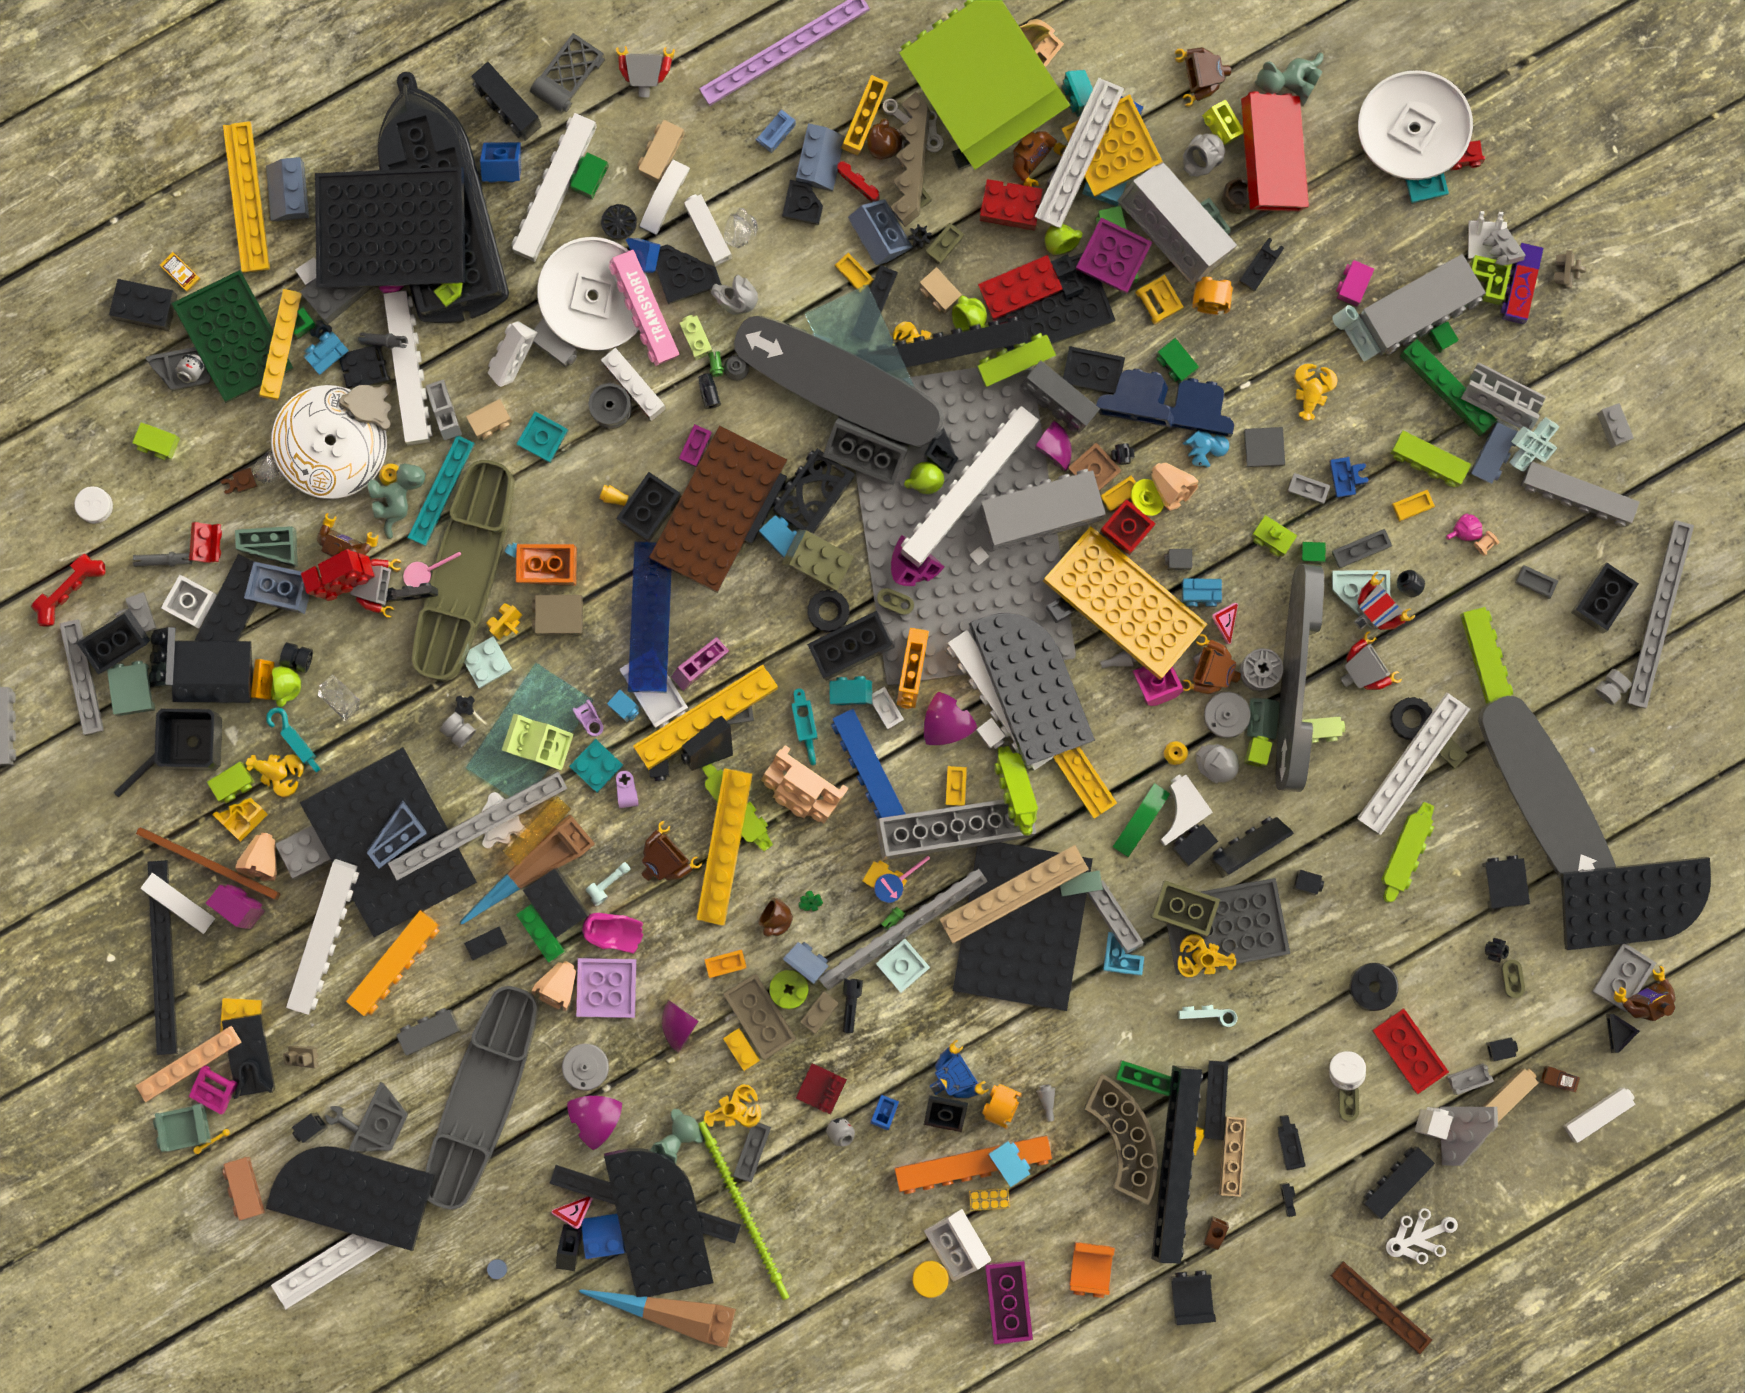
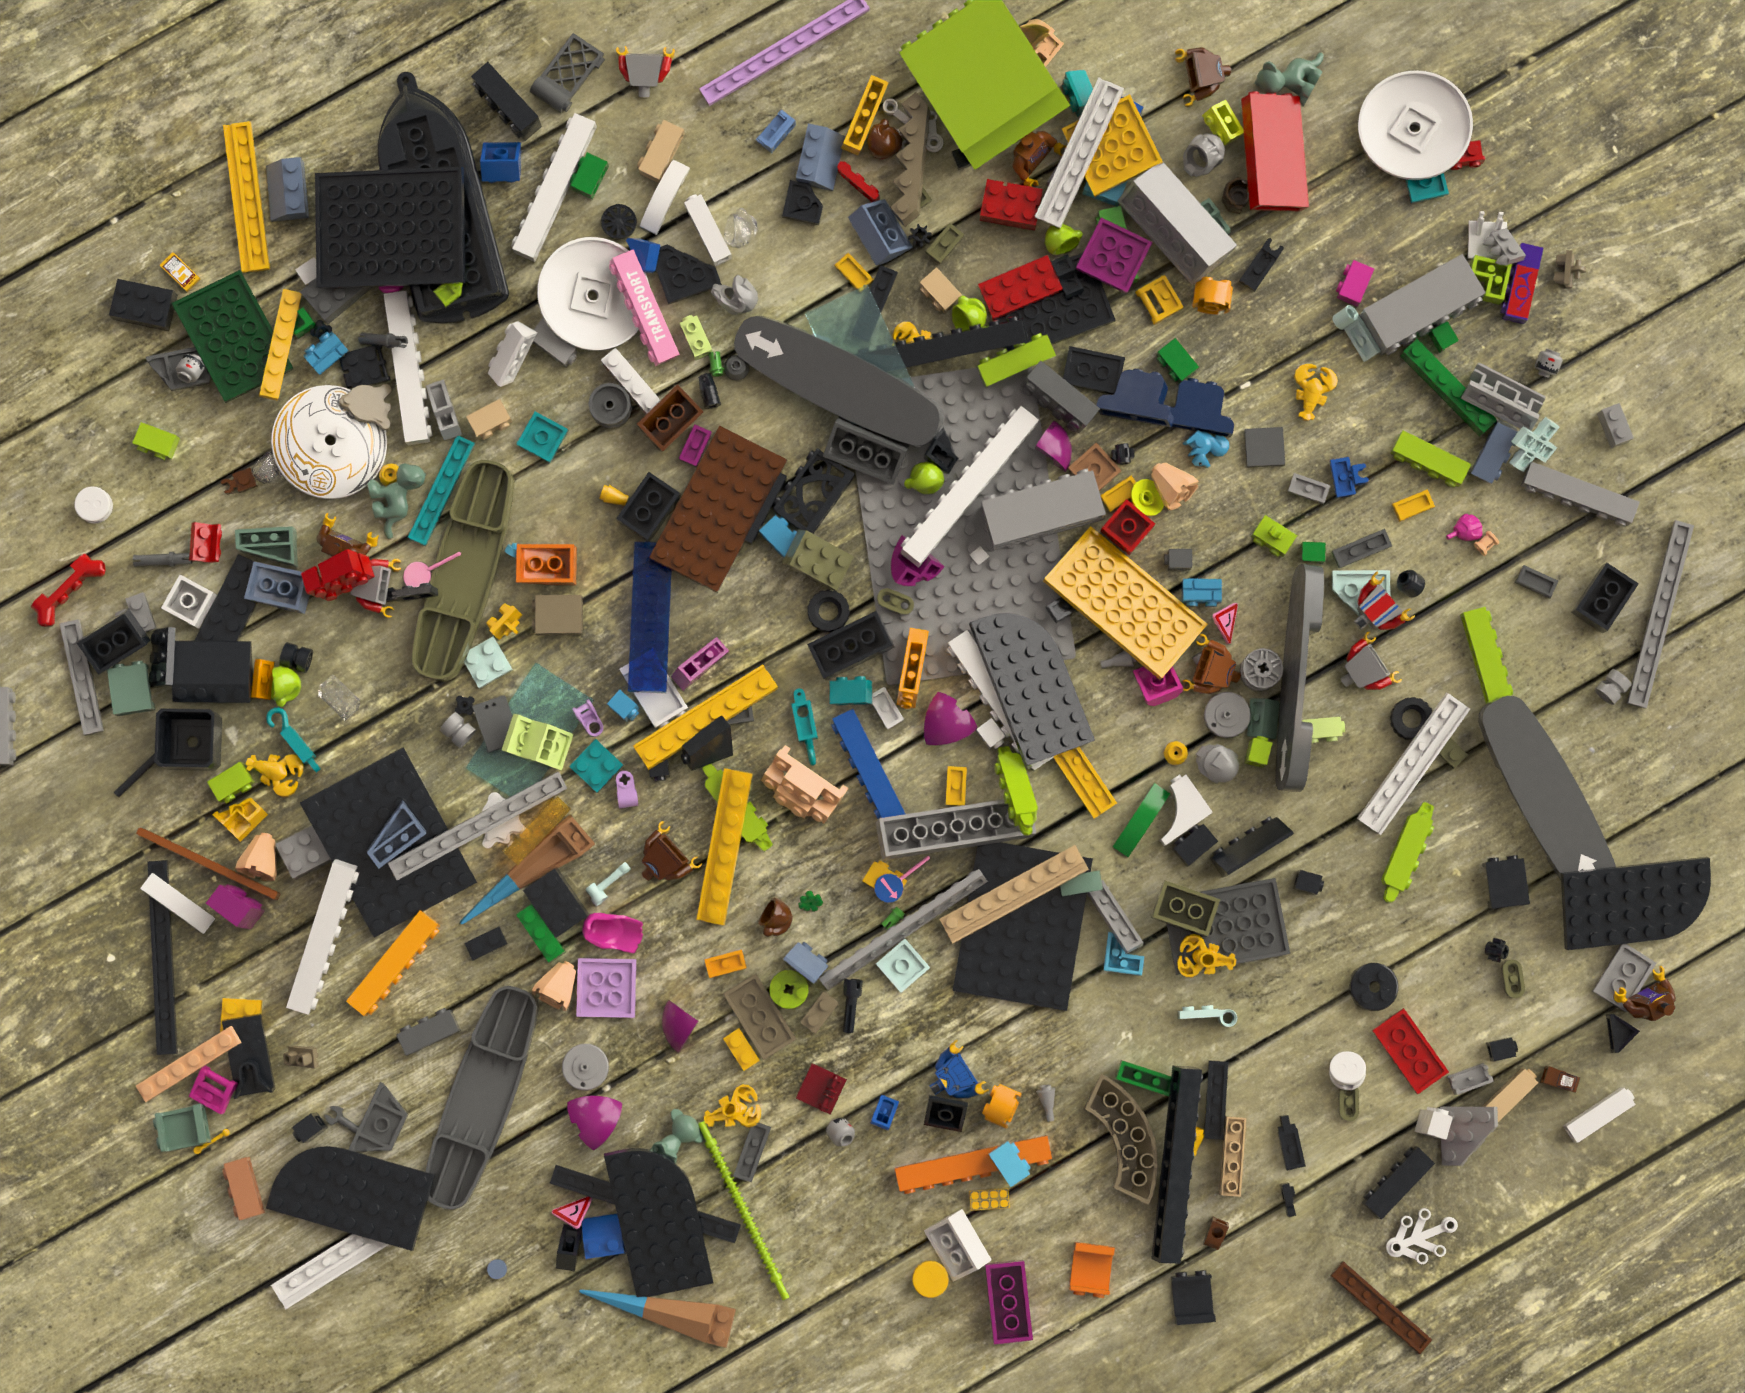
(494, 721): none -> dark grey container
(669, 418): none -> reddish brown slope
(1548, 363): none -> light grey head

